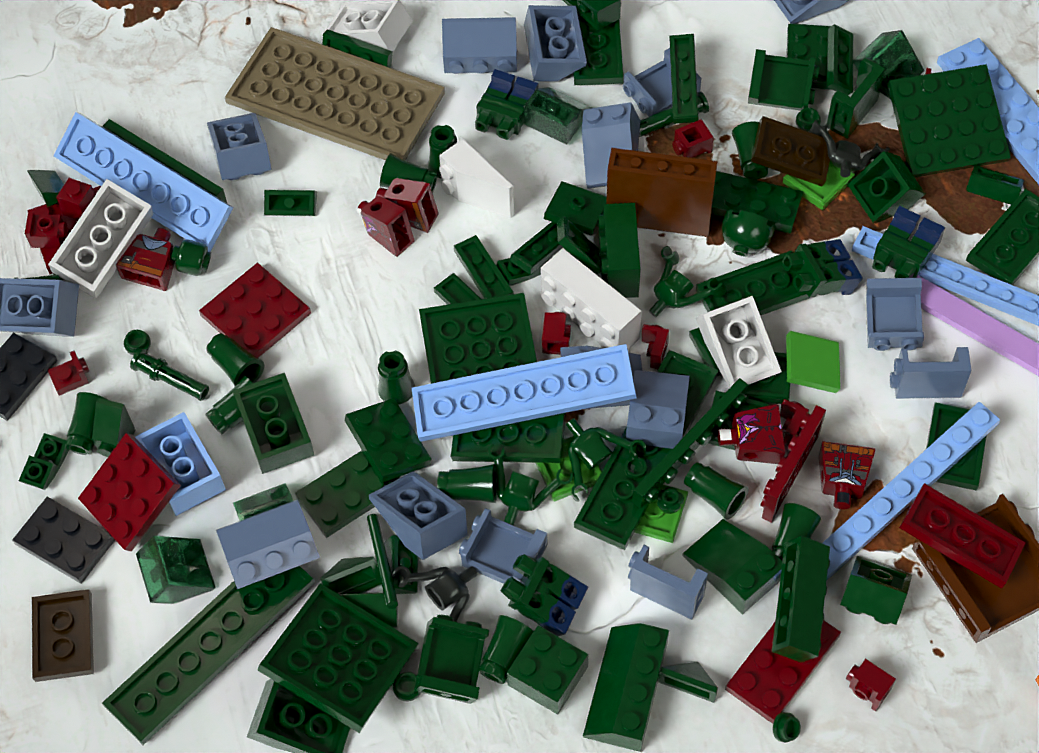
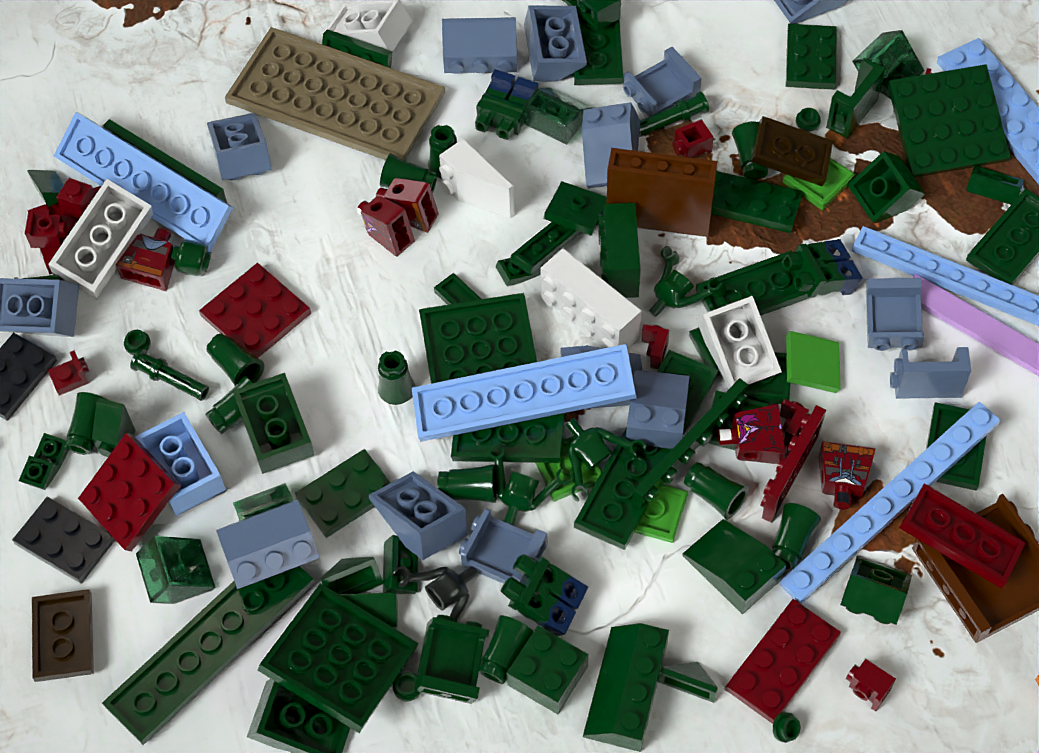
(290, 202): dark green slope -> none
(382, 561): dark green bar -> none
(387, 440): dark green plate -> none
(482, 268): dark green plate -> none
(555, 333): dark red brick -> none
(578, 245): dark green plate -> none
(664, 587): sand blue panel -> none
(670, 506): dark green plate -> none
(683, 78): dark green tile -> none
(746, 232): dark green cylinder -> none
(782, 81): dark green panel -> none
(801, 599): dark green brick -> none
(840, 60): dark green plate -> none
(845, 154): pearl dark grey piece -> none
(902, 254): dark green hips -> none

